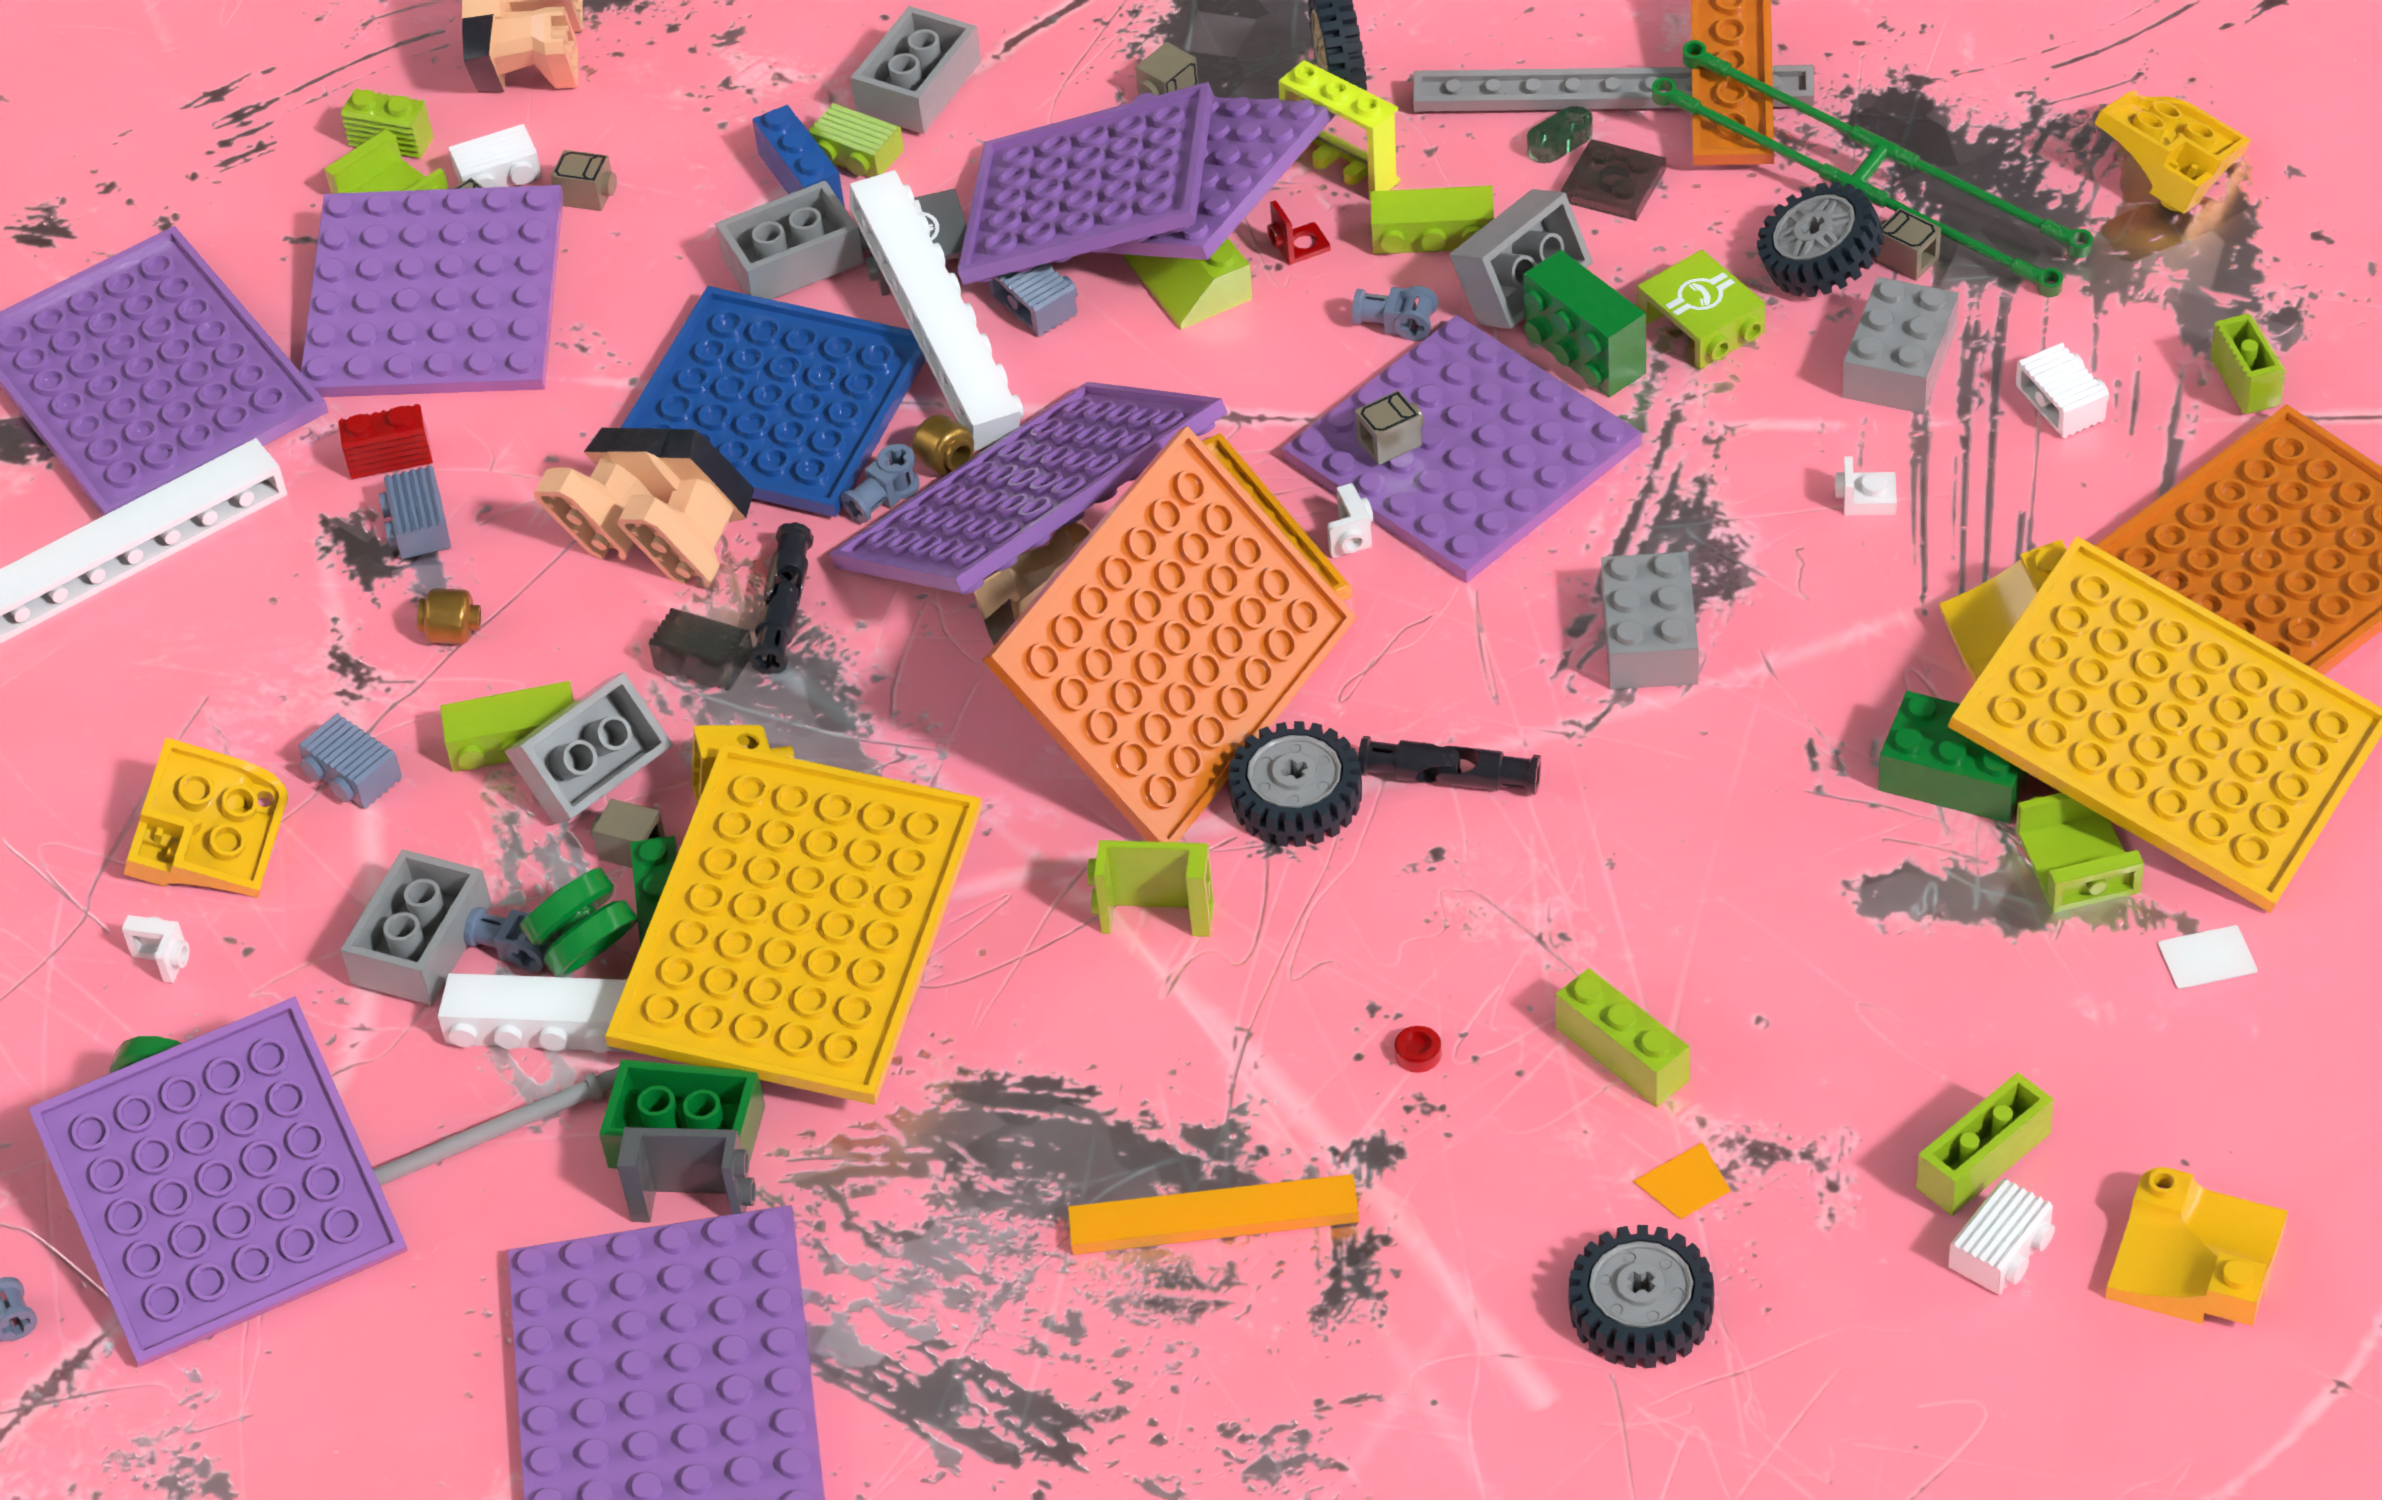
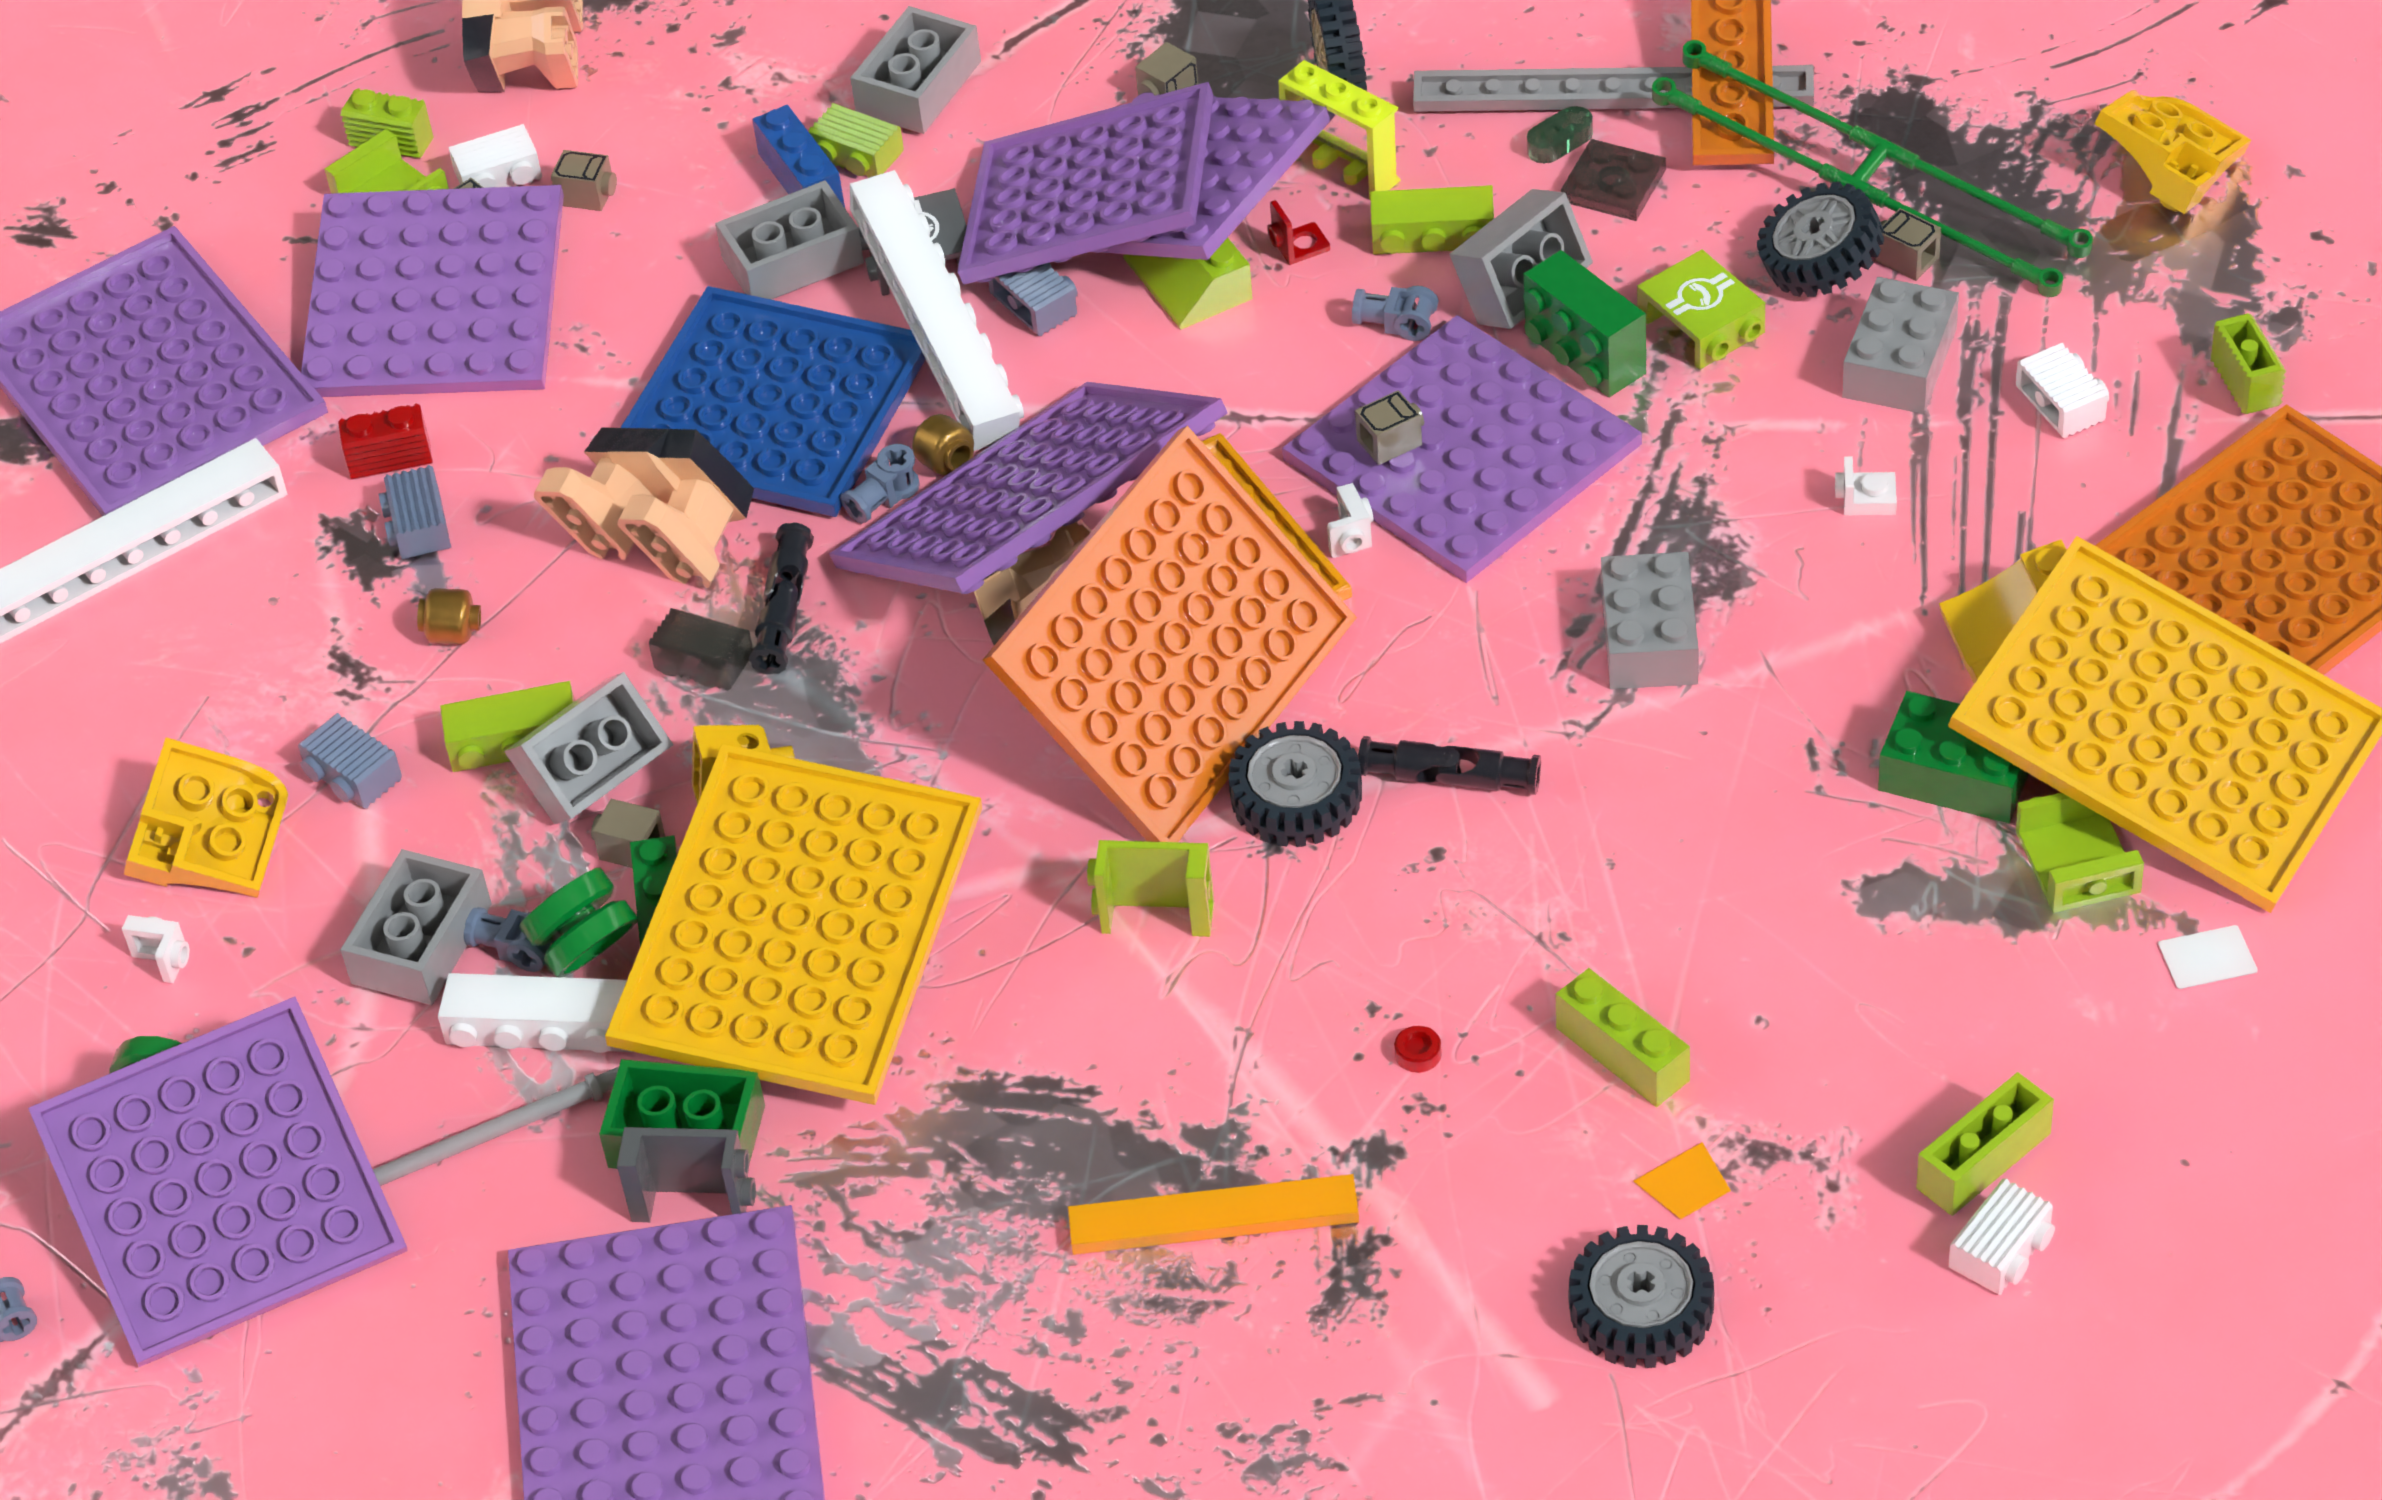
(2195, 1250): yellow slope -> none

